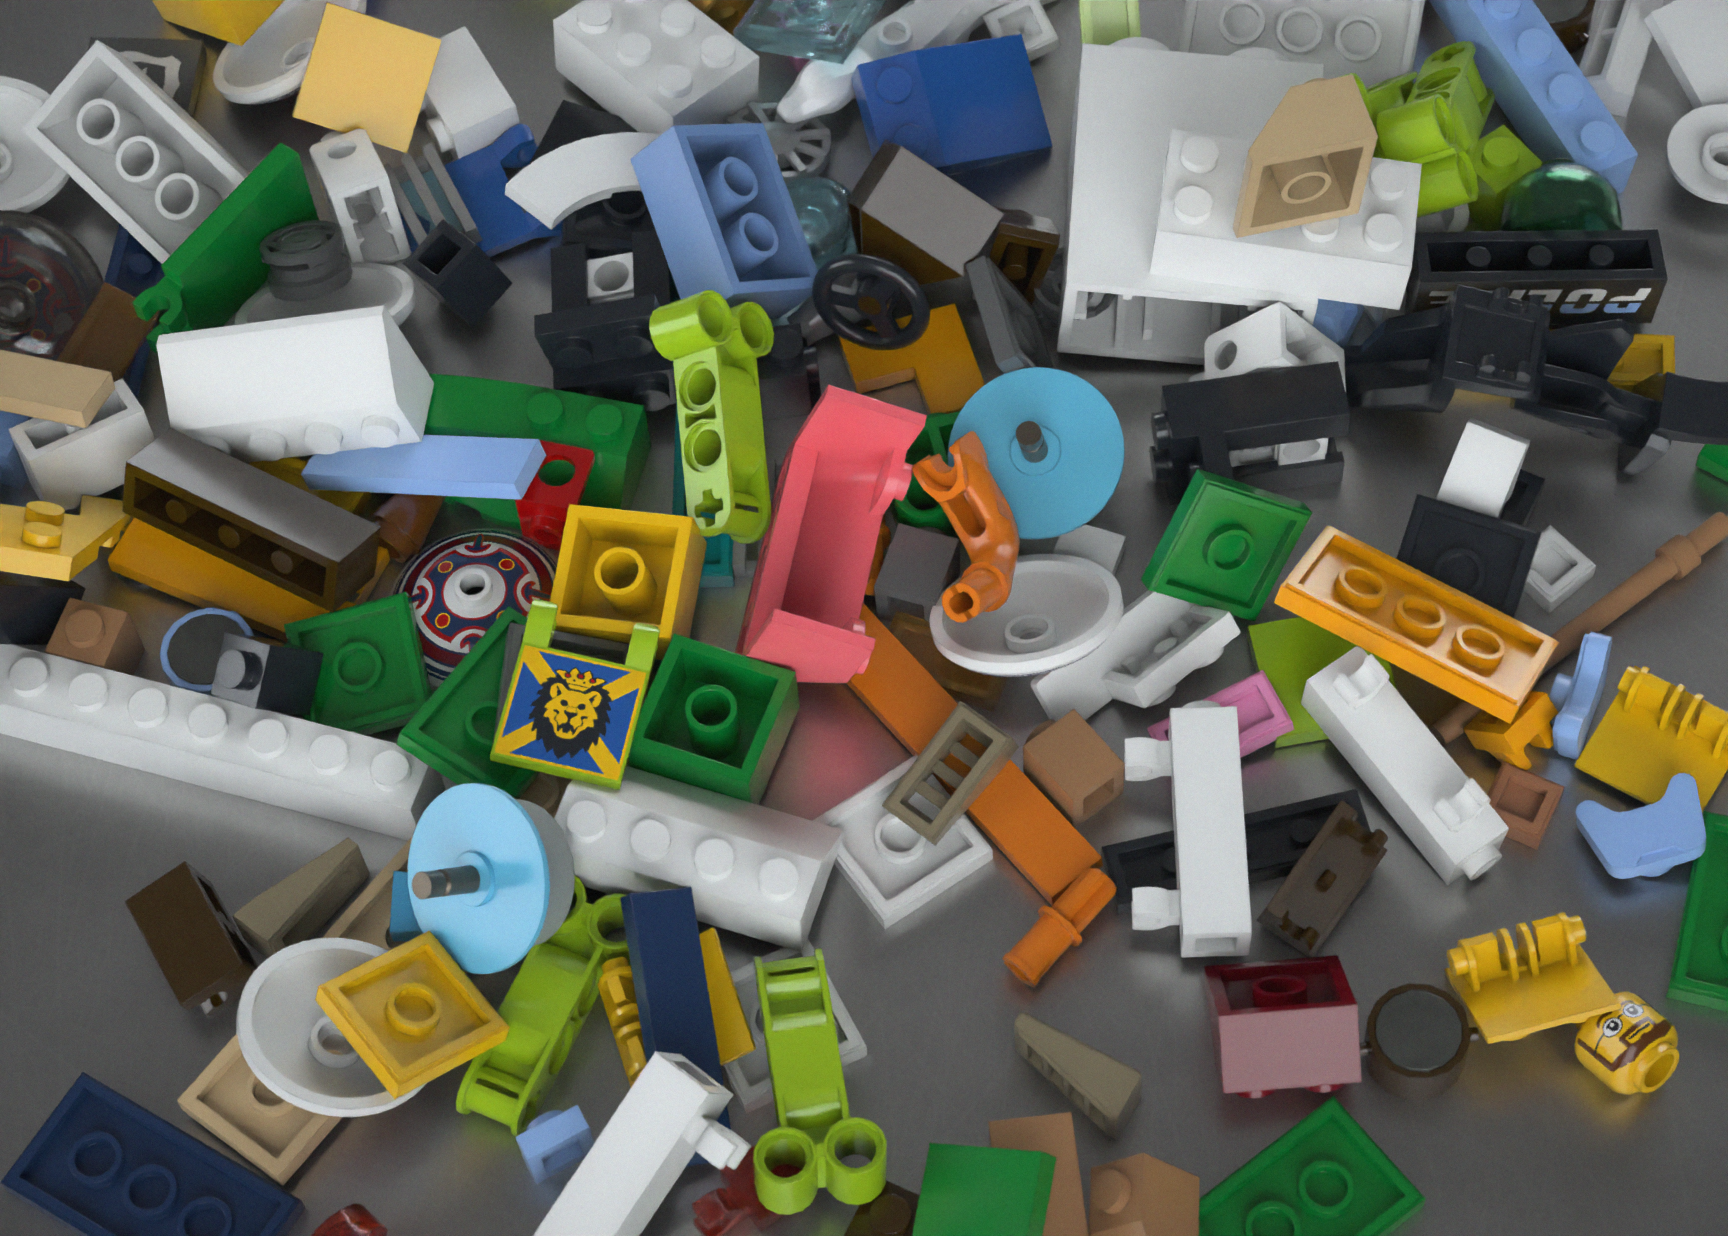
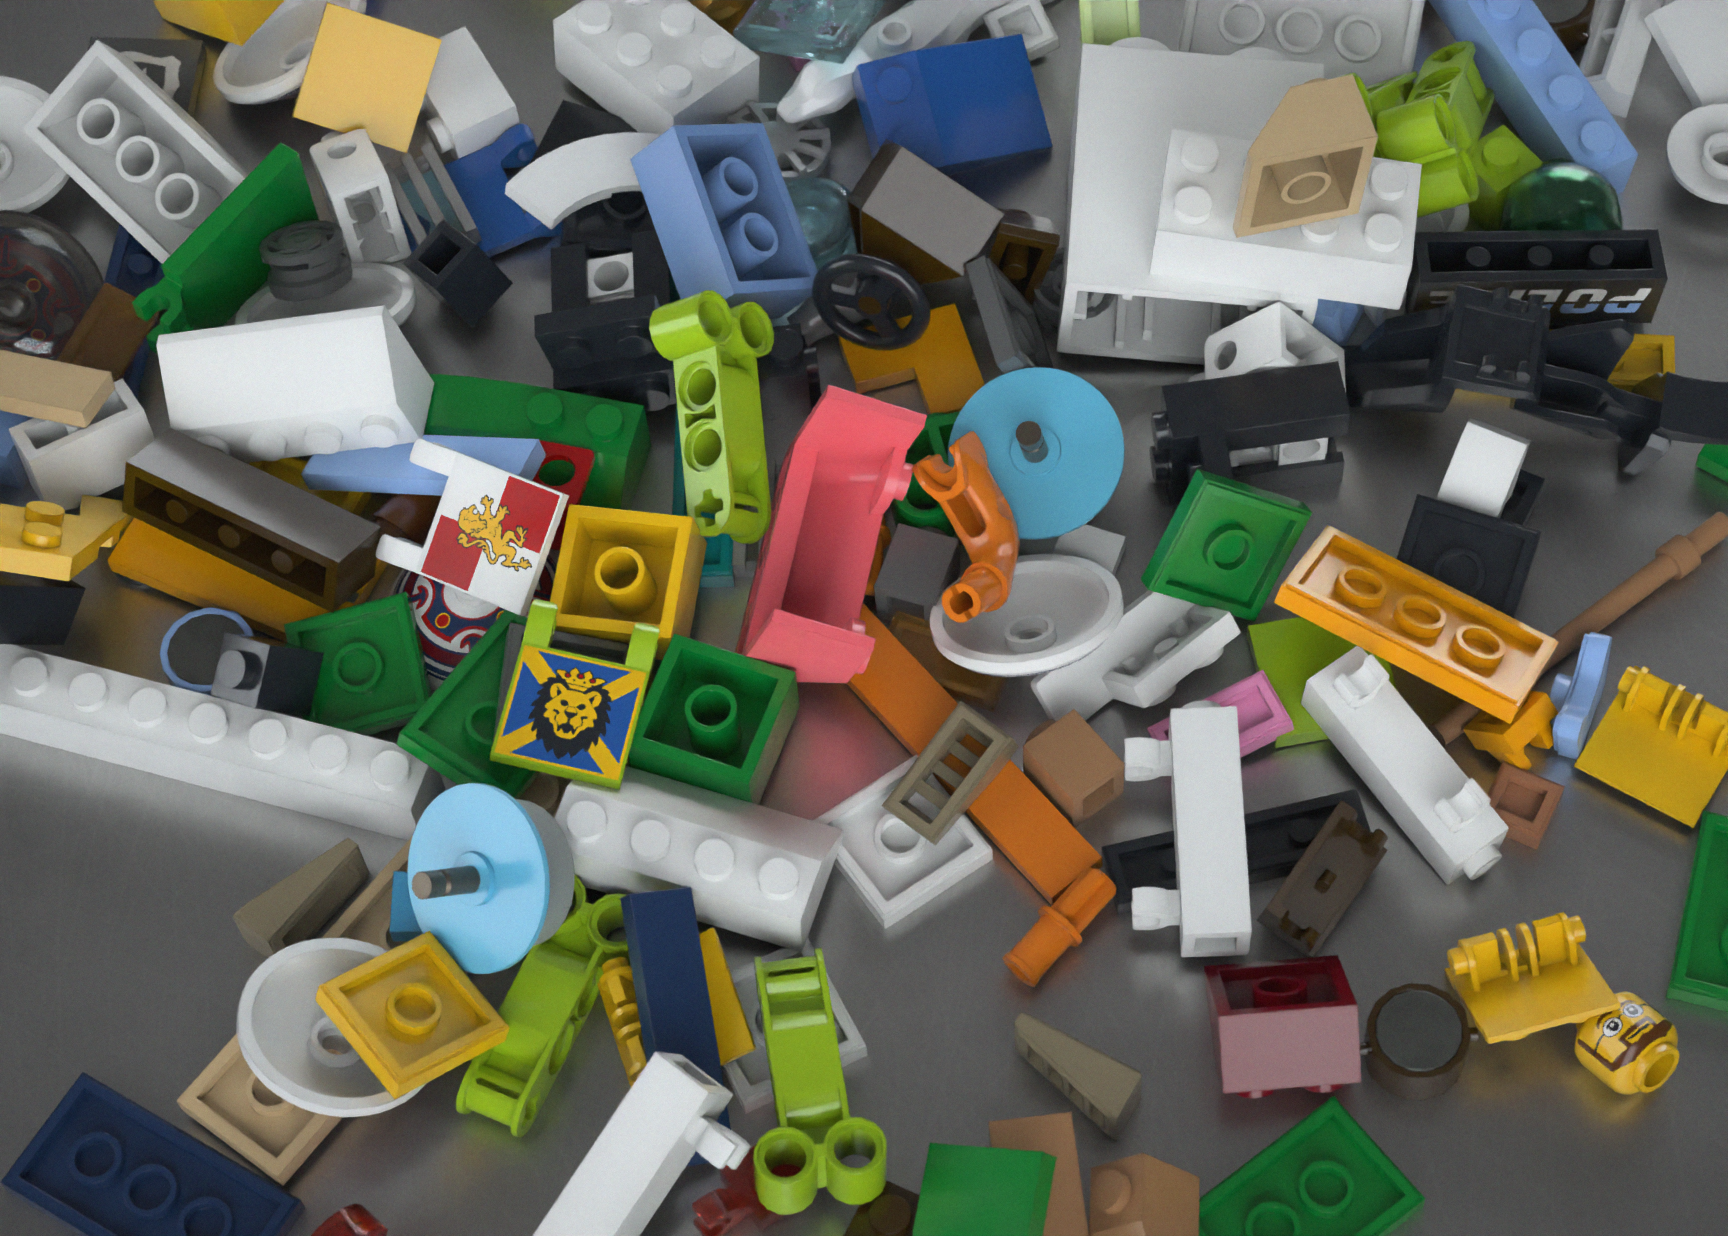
(97, 637): medium nougat brick -> none
(193, 939): dark brown hinge -> none
(486, 530): none -> flag
(555, 1142): light blue plate -> none
(1557, 570): white tile -> none
(1648, 837): light blue piece -> none

